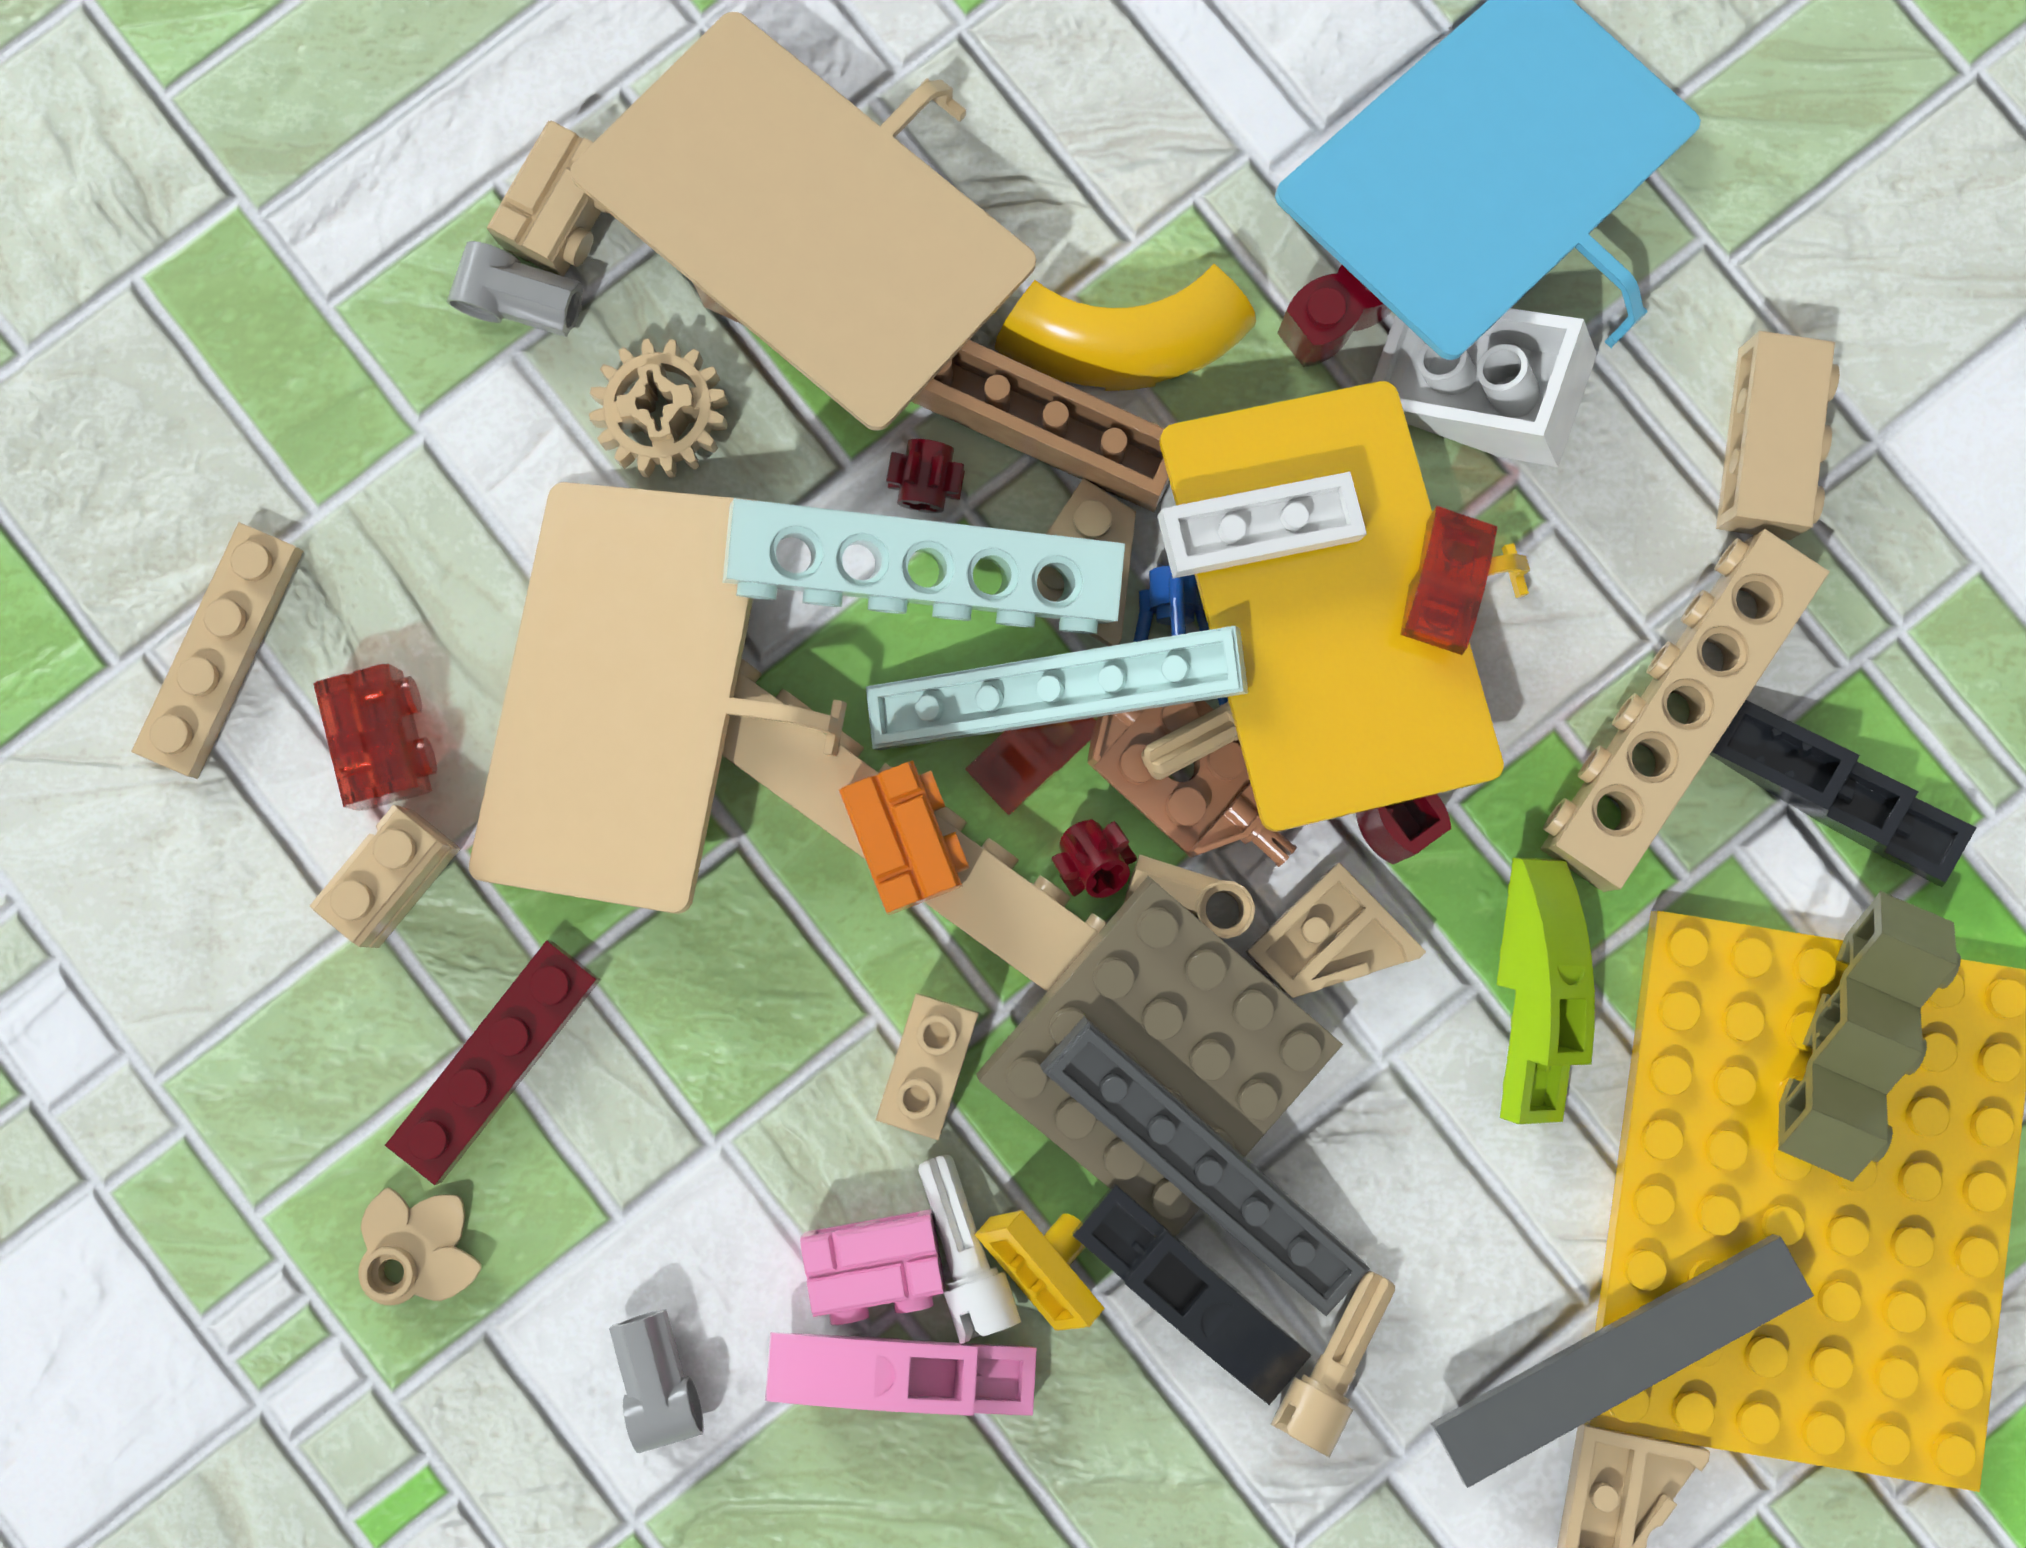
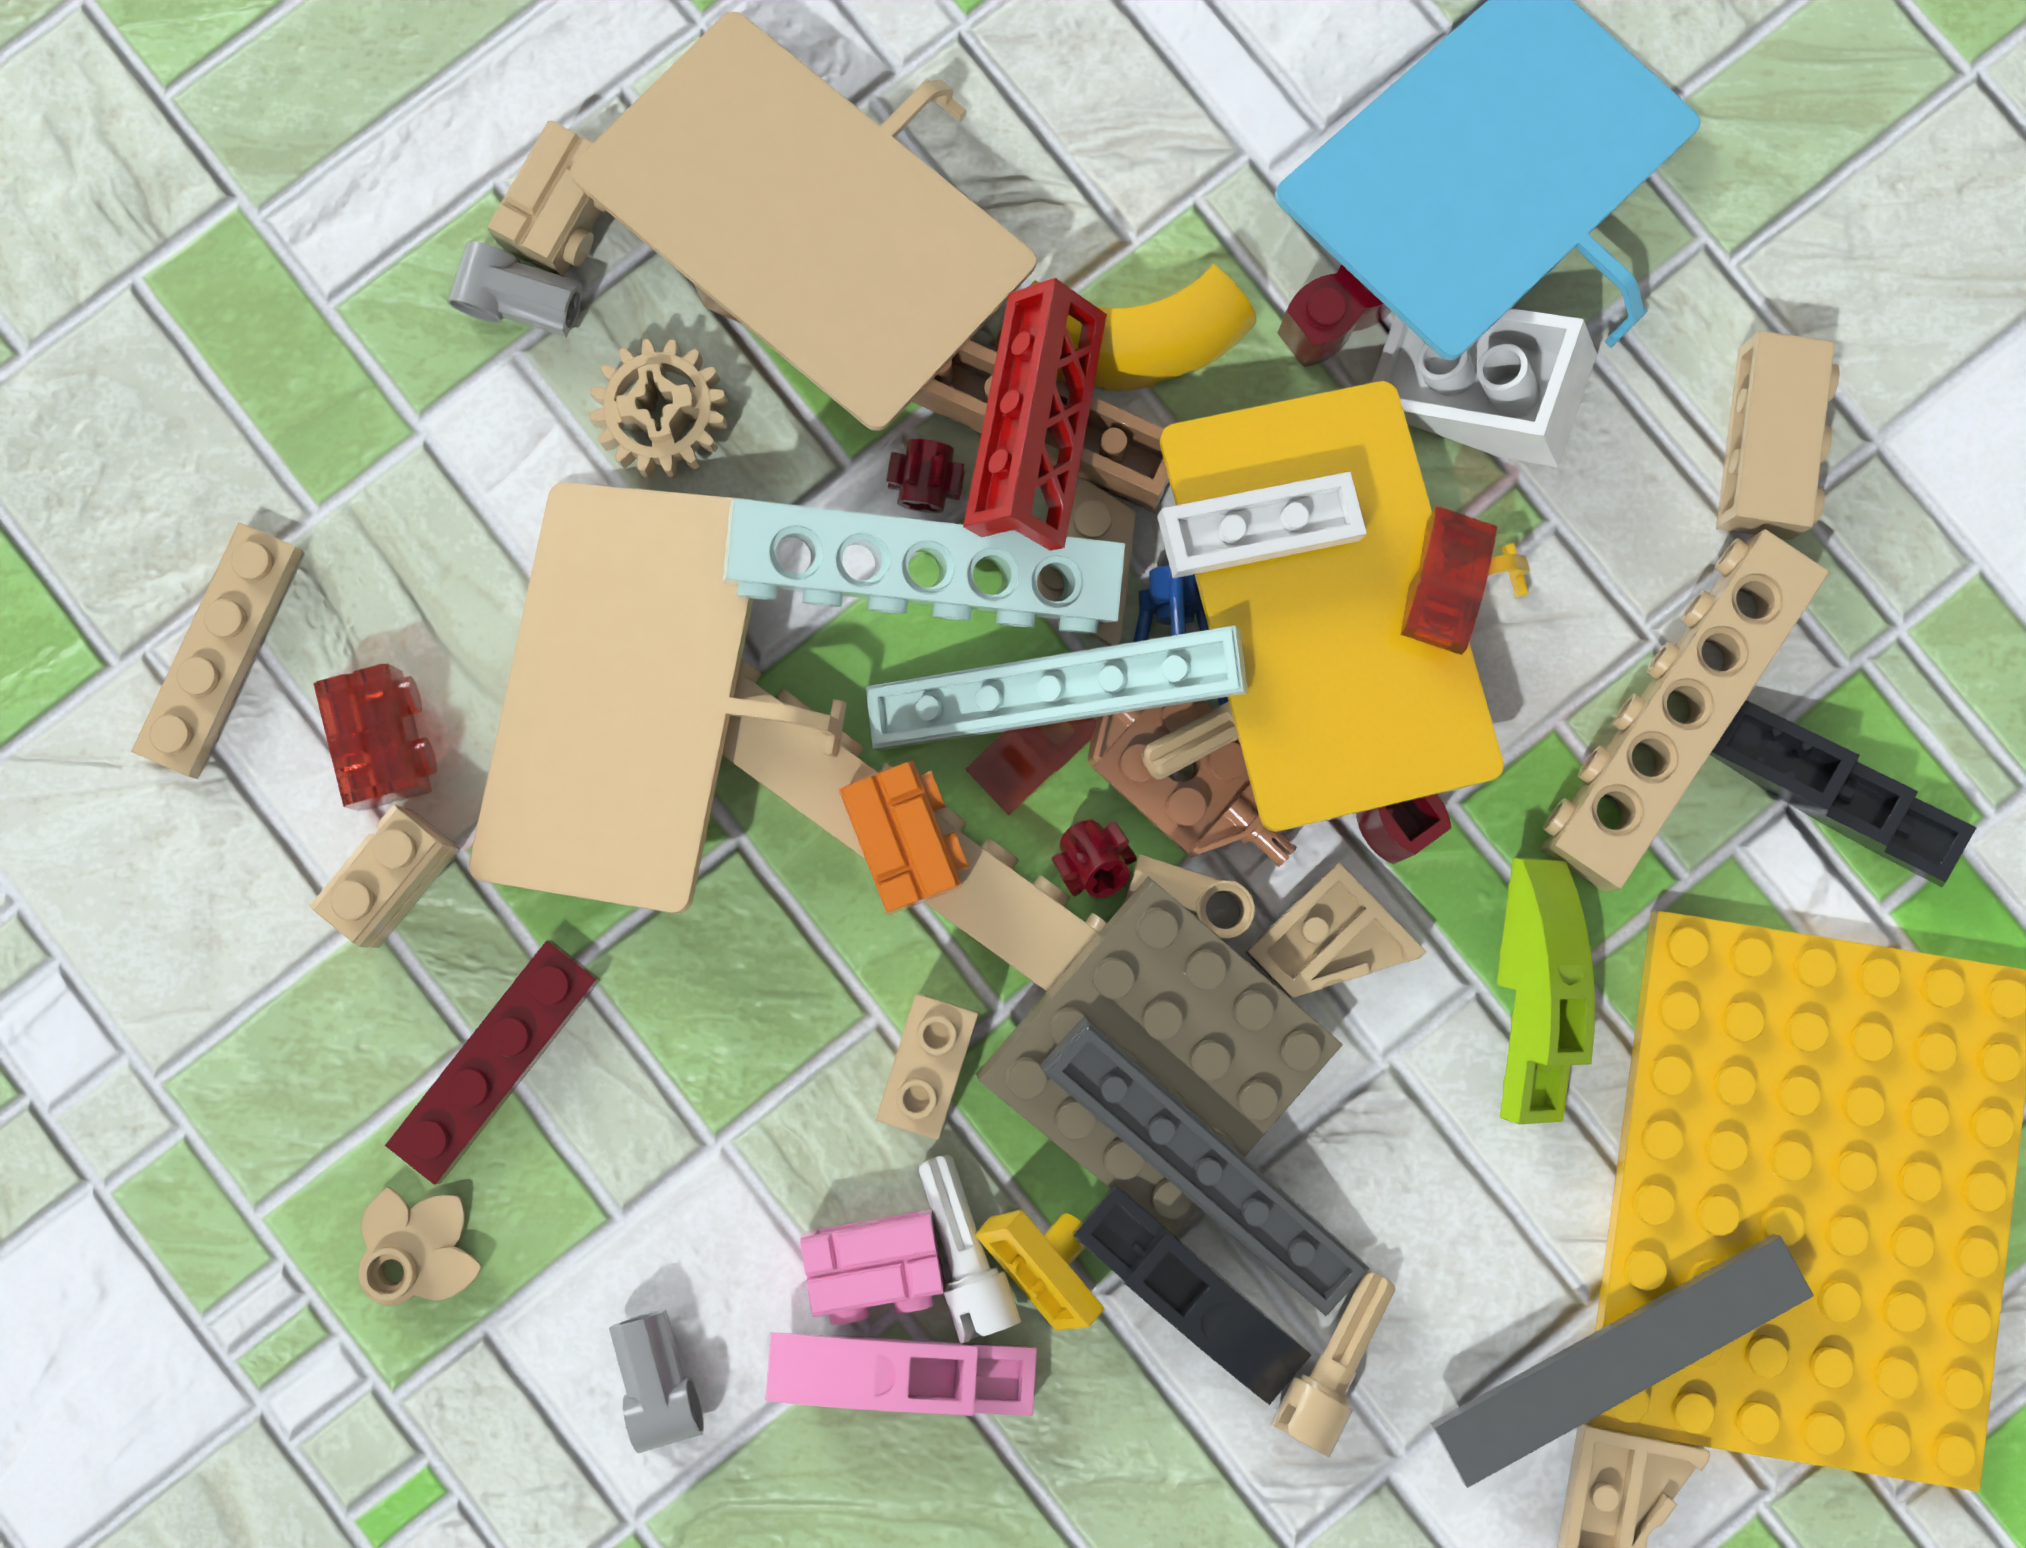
(1025, 404): none -> red fence
(1866, 1036): olive brick -> none

